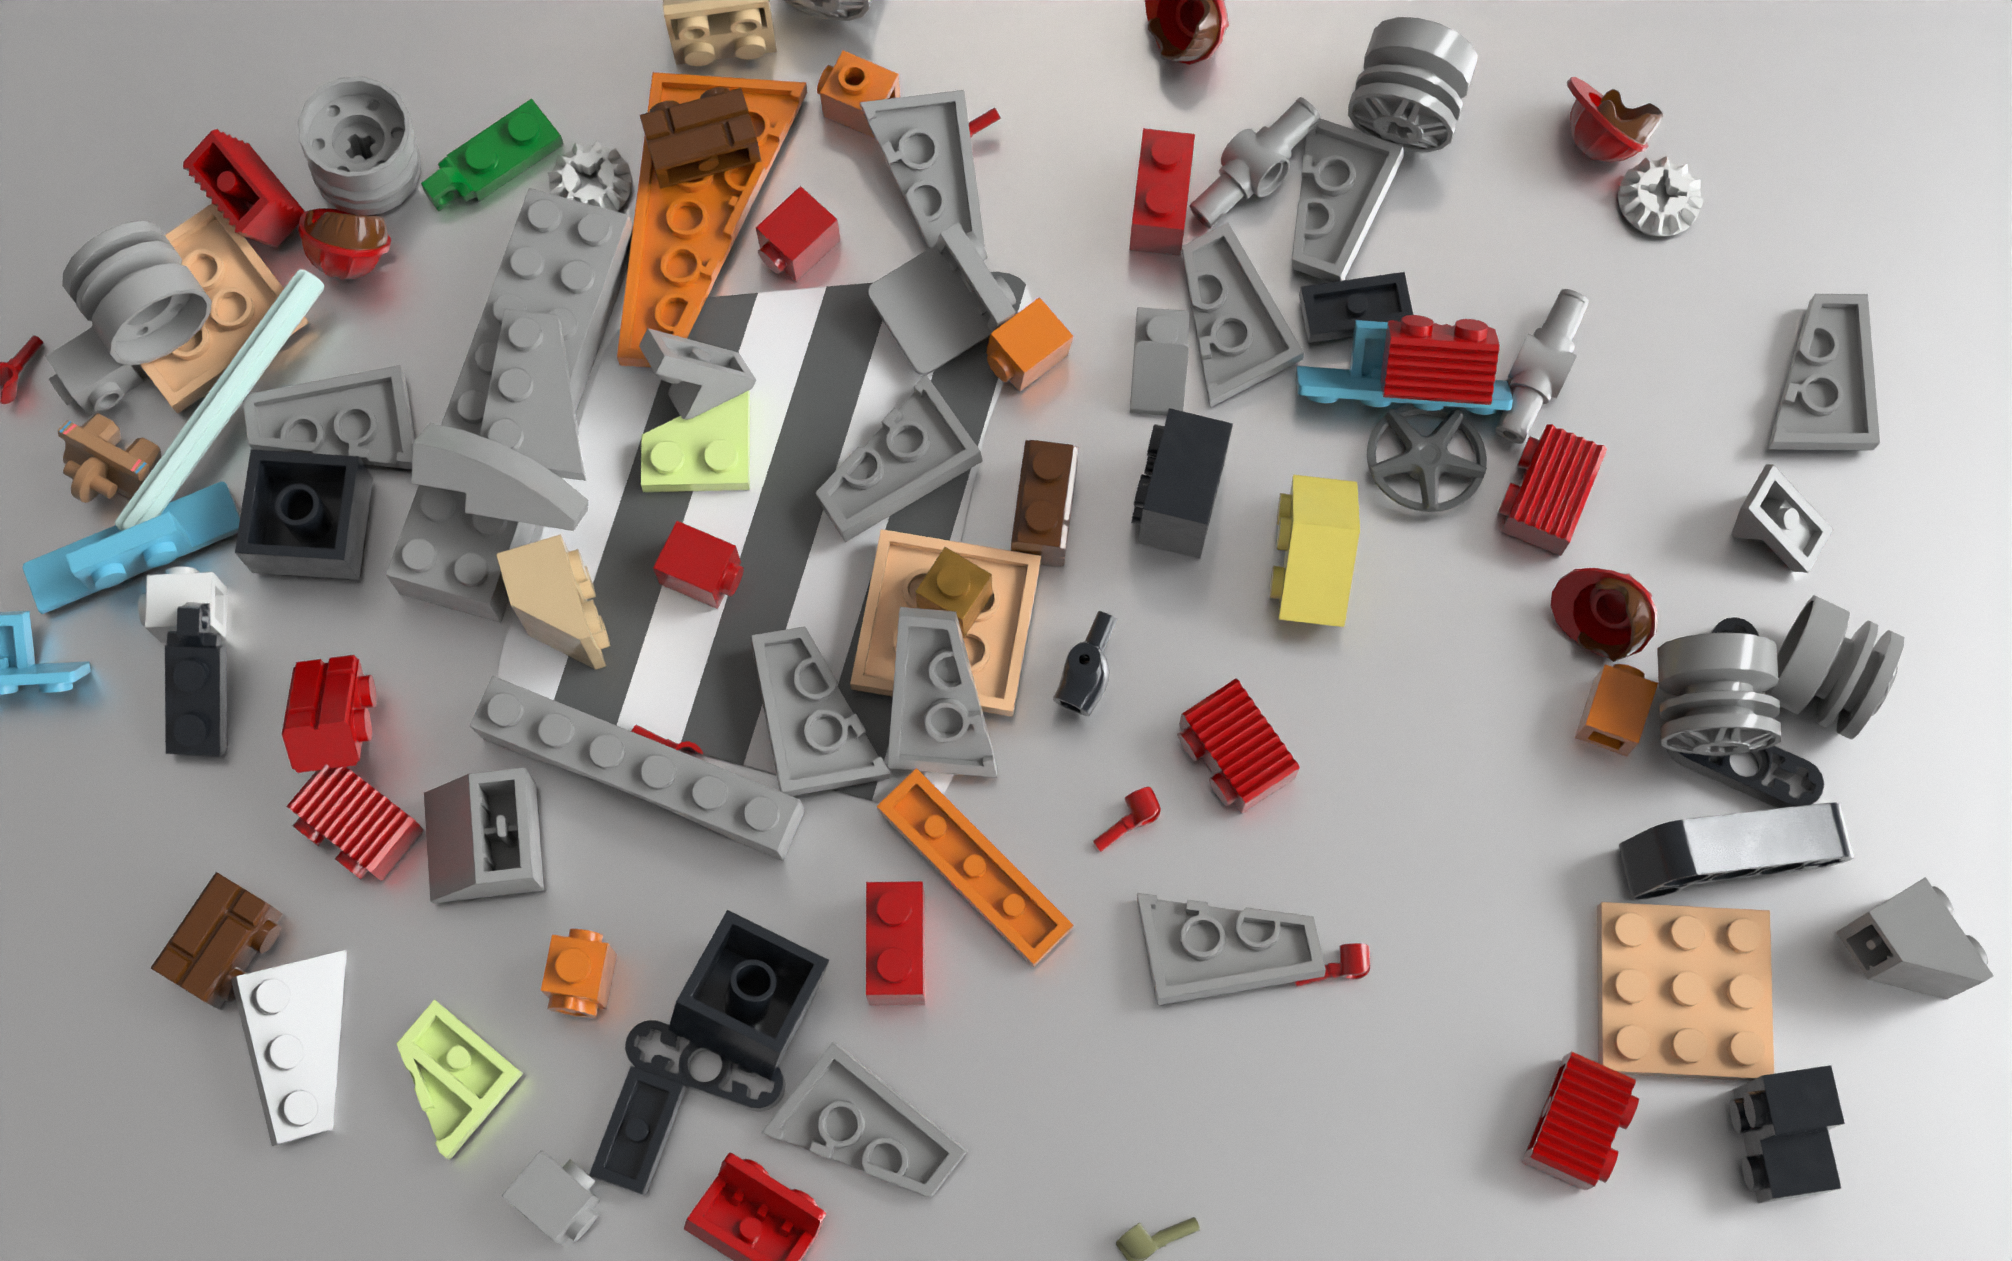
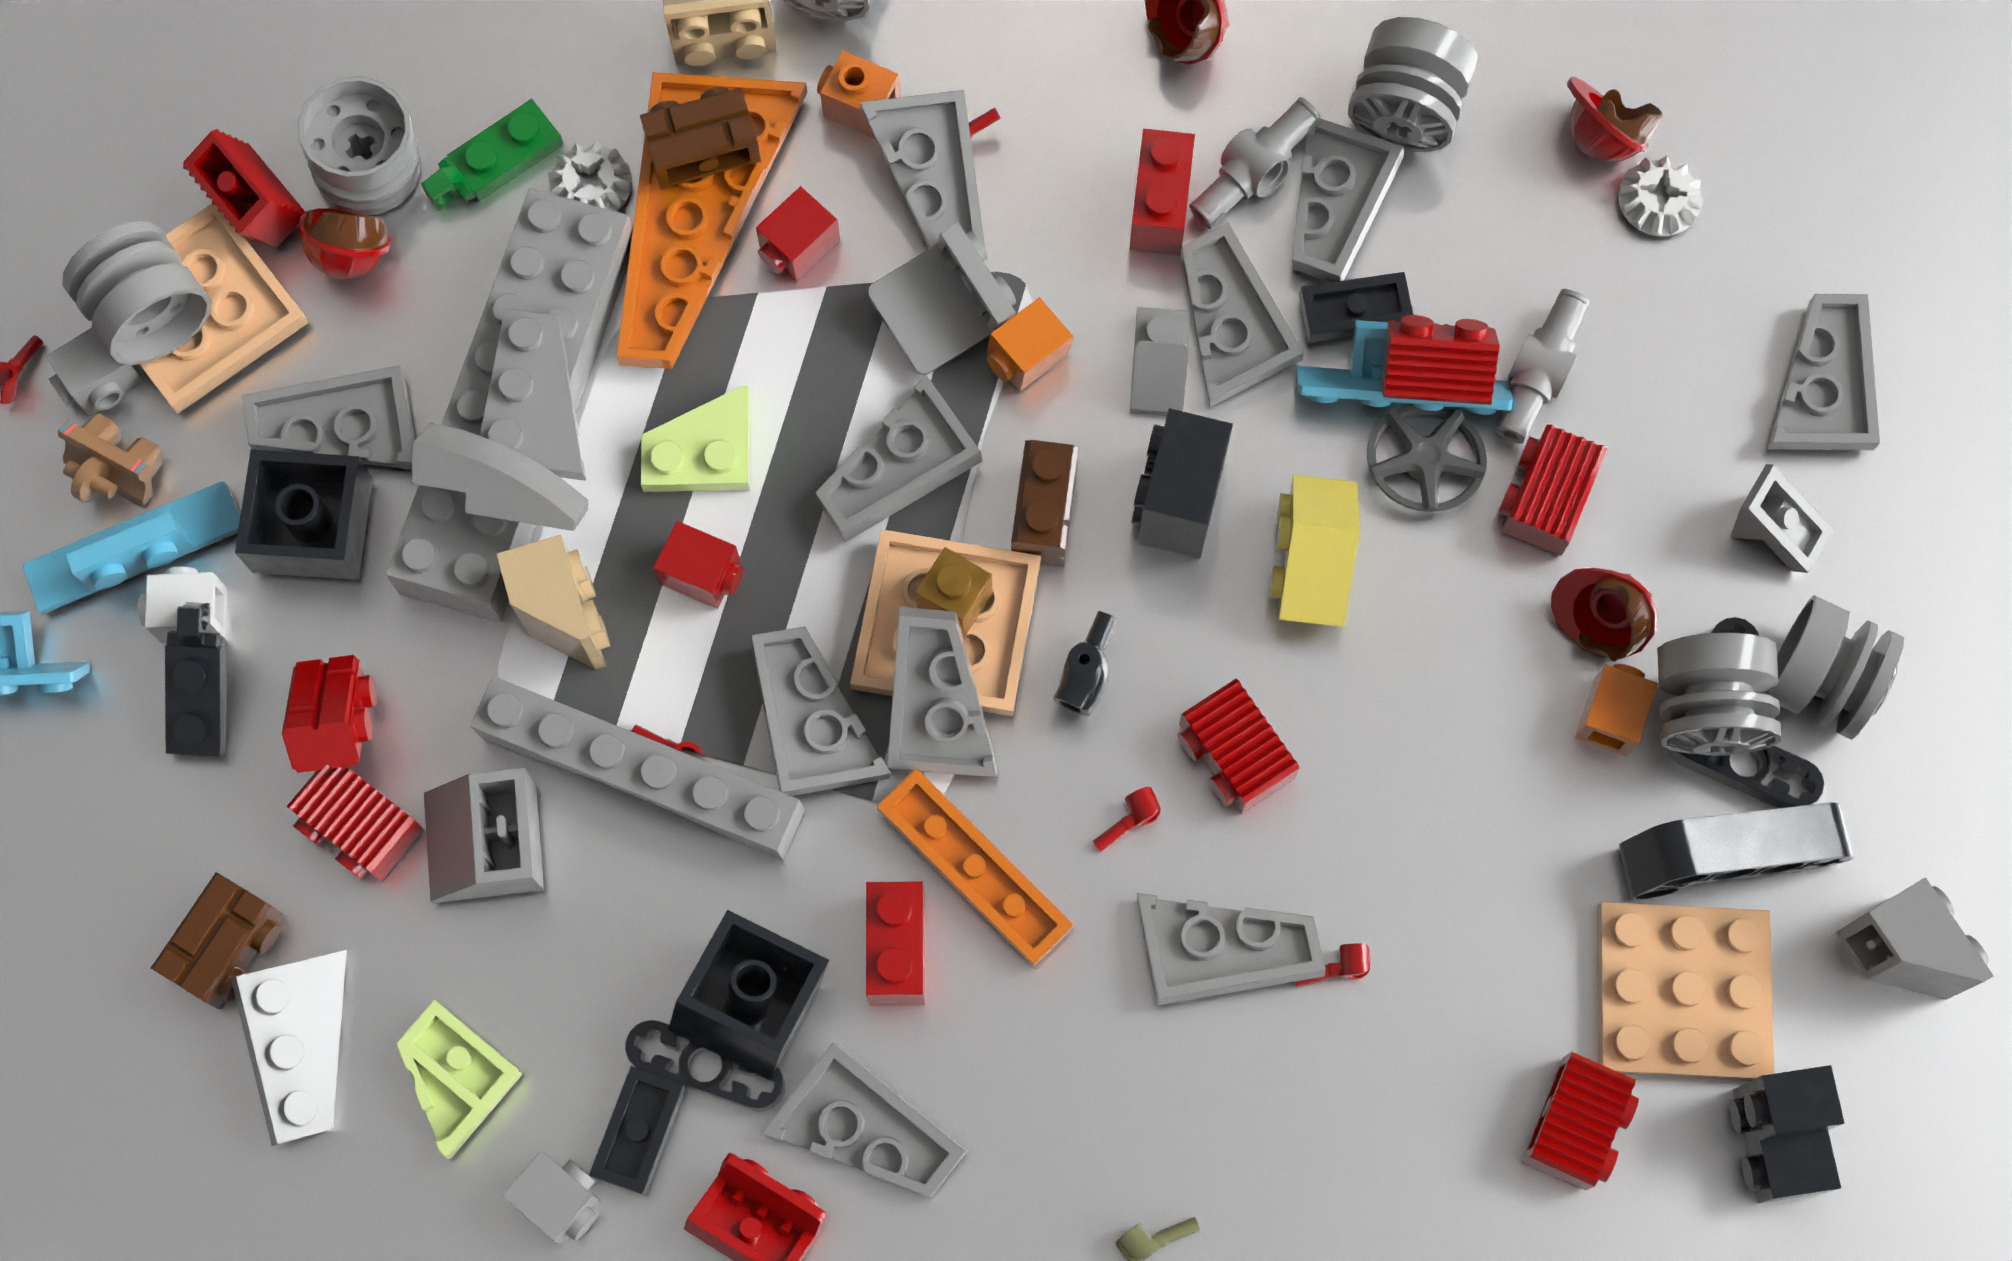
(222, 400): light aqua axle -> none
(578, 973): orange brick -> none
(698, 372): light grey slope -> none

